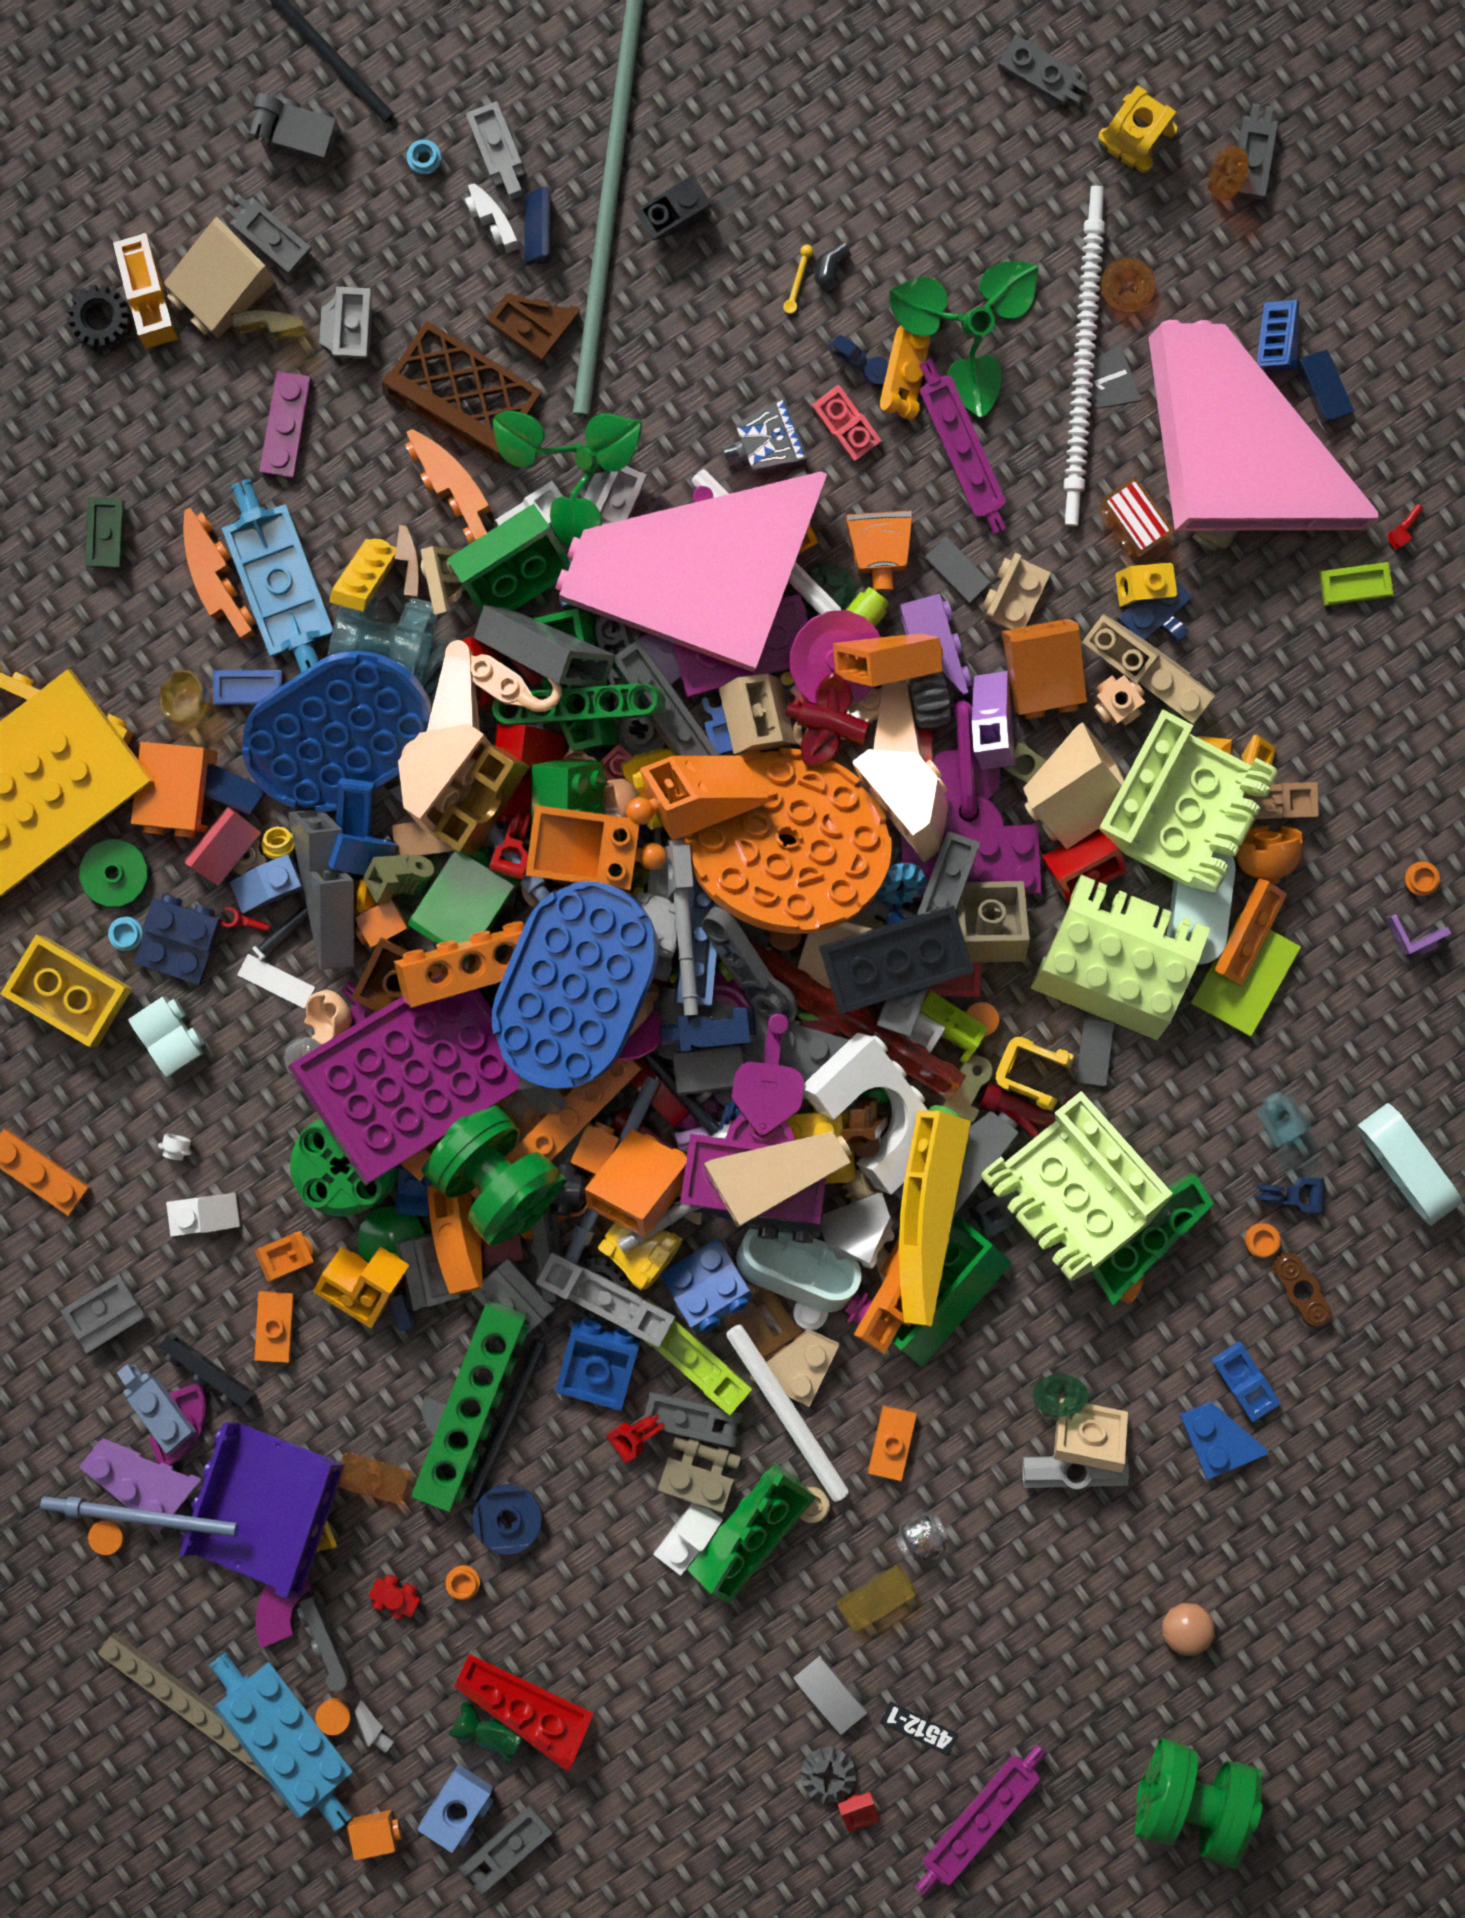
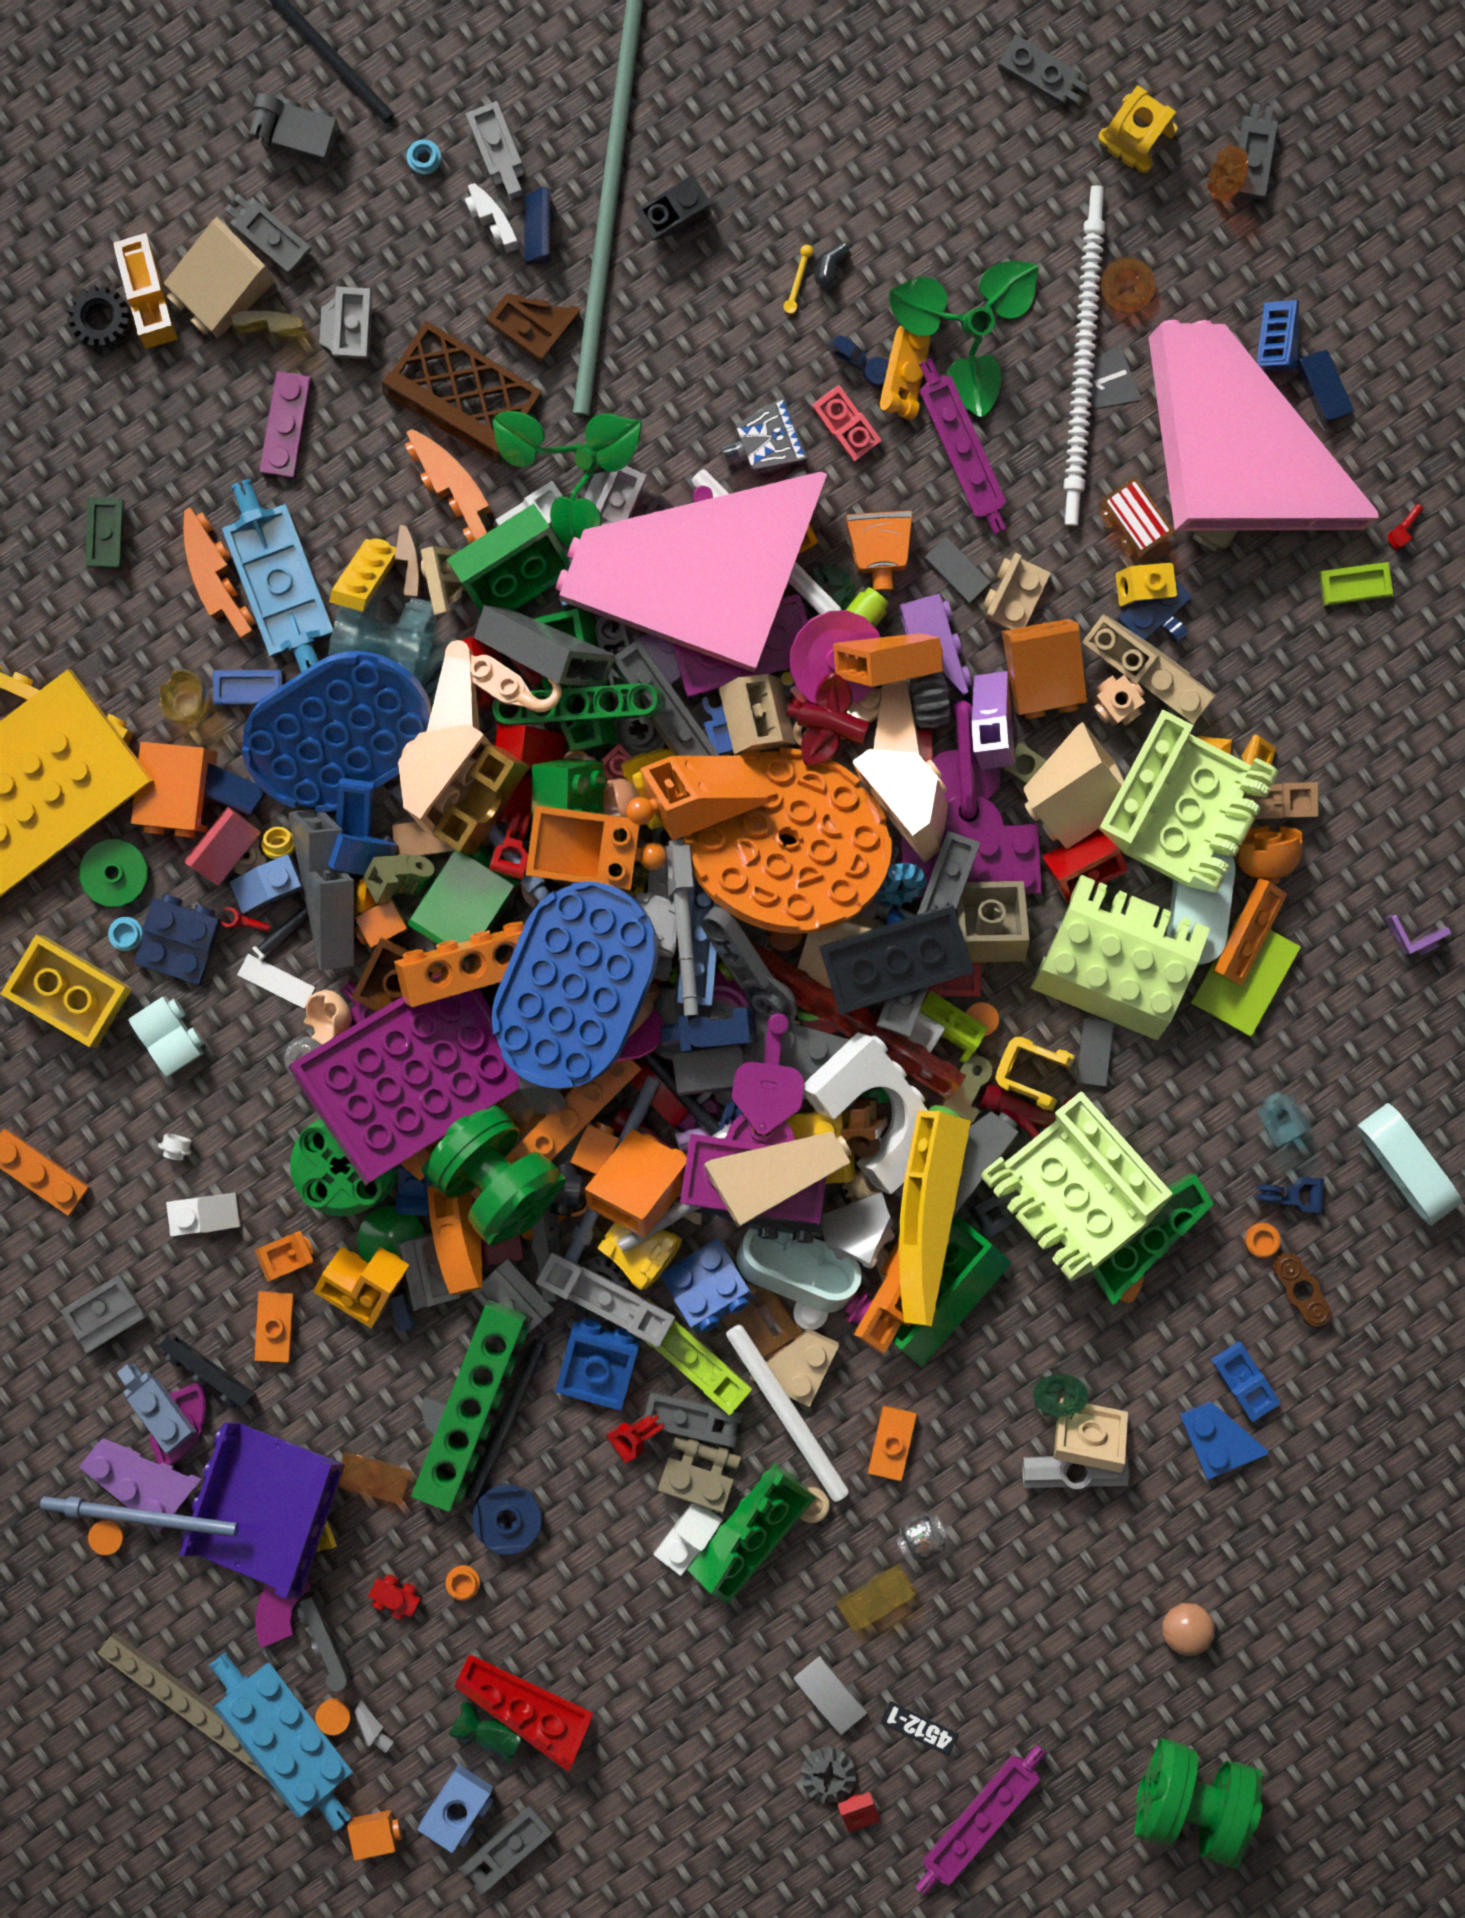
(1422, 878): orange plate -> none

